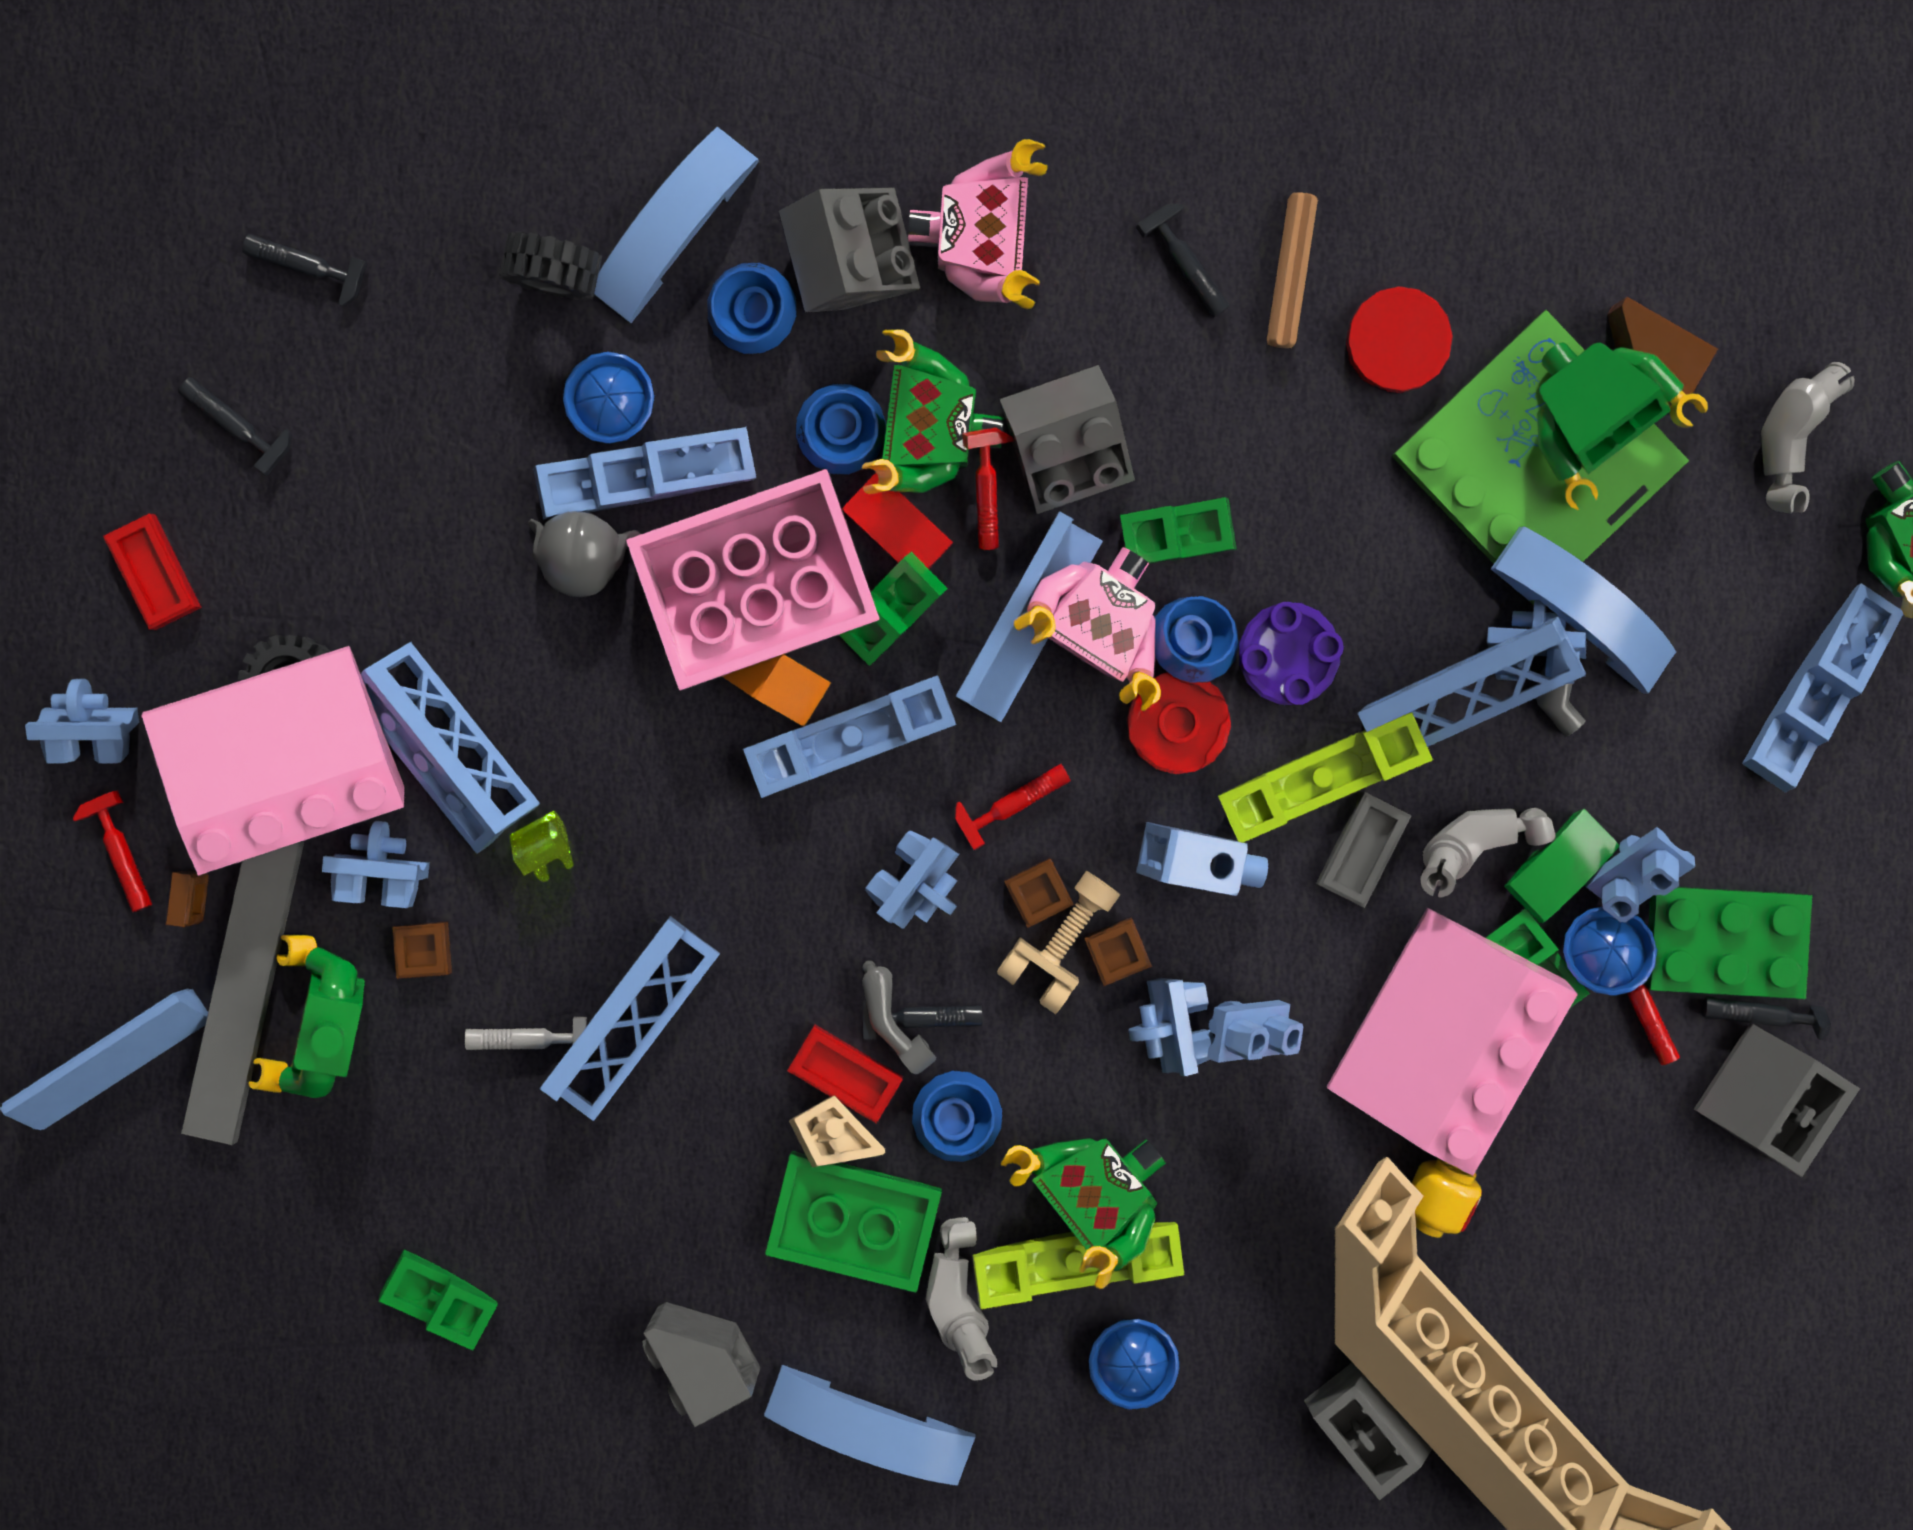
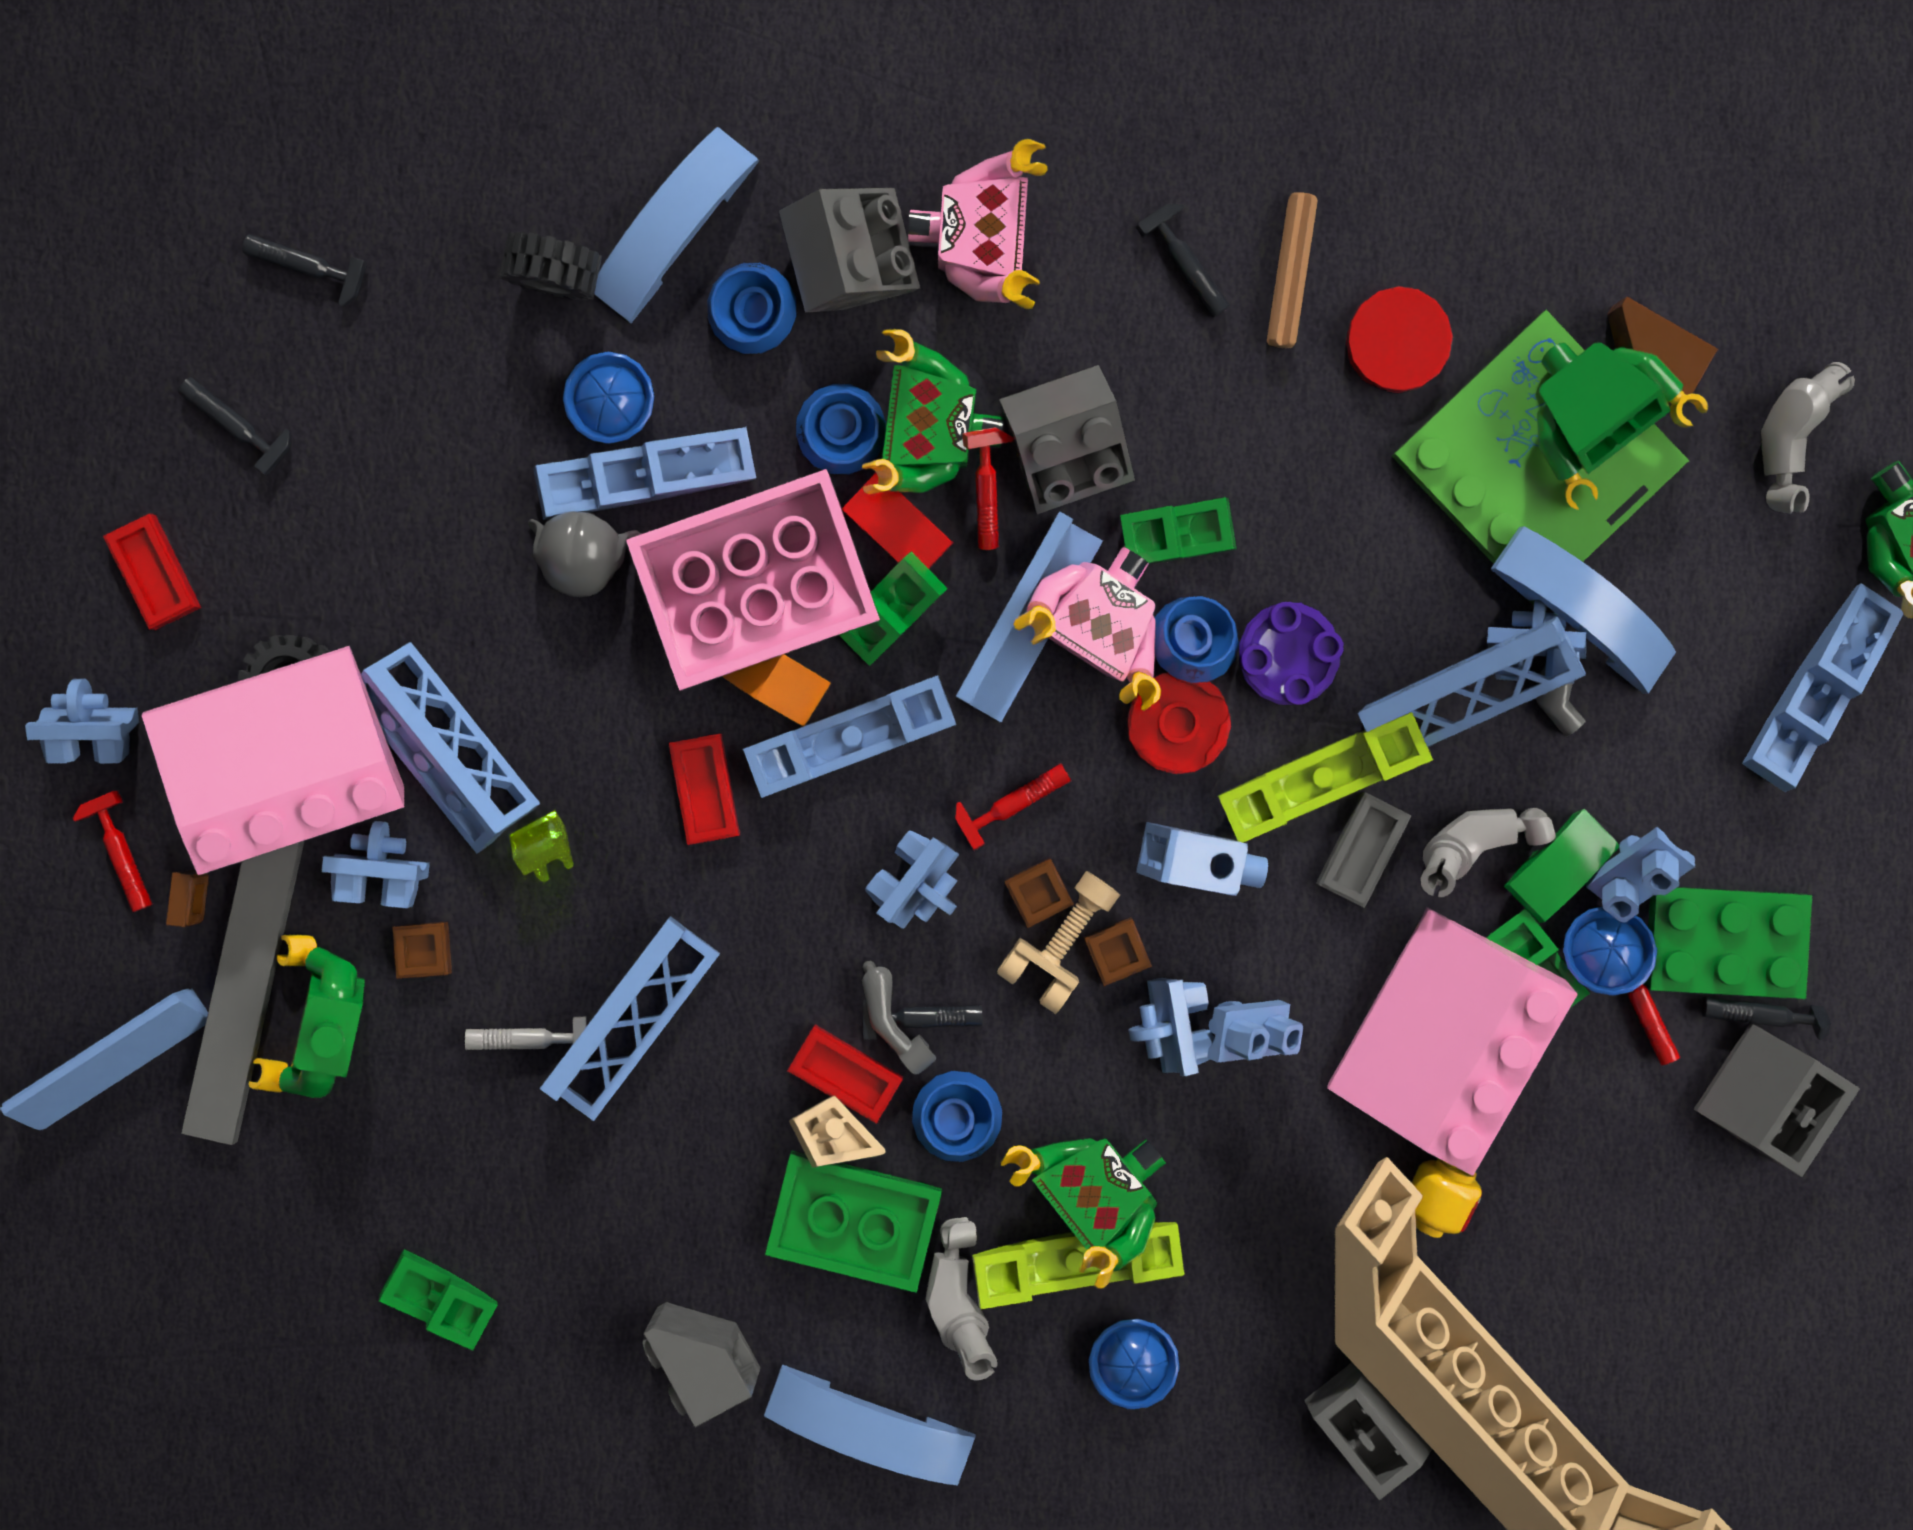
(704, 789): none -> red tile

